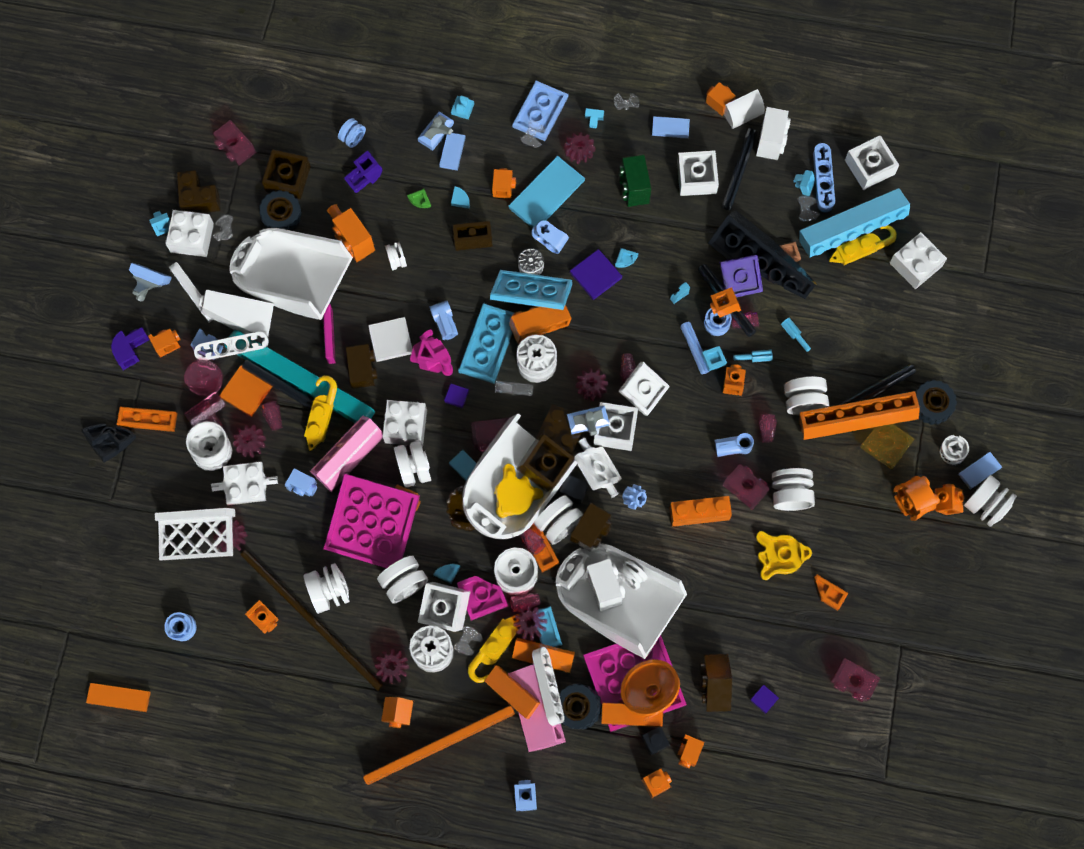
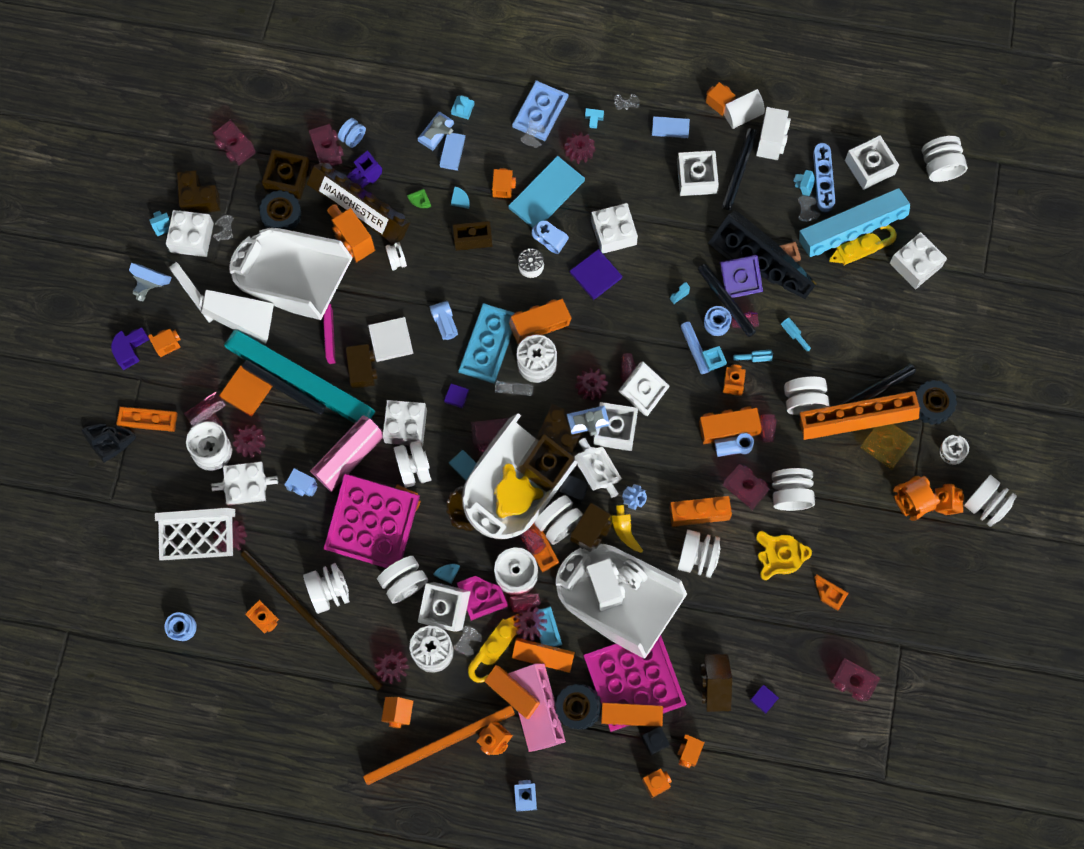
(118, 697): orange tile -> none
(202, 338): light blue brick -> none
(203, 377): clear pink tile -> none
(231, 346): white beam -> none
(272, 414): clear pink cone -> none
(320, 414): yellow plate -> none
(326, 136): none -> clear pink brick
(365, 205): none -> dark brown brick
(431, 355): dark pink piece -> none
(494, 739): none -> orange brick
(531, 289): medium azure tile -> none
(548, 686): white beam -> none
(614, 228): none -> white brick
(622, 527): none -> yellow bar
(625, 258): medium azure tile -> none
(635, 181): dark green brick -> none
(644, 681): orange dish -> none
(699, 553): none -> white wheel
(724, 302): orange brick -> none
(729, 424): none -> orange brick
(944, 158): none -> white wheel
(980, 470): light blue tile -> none

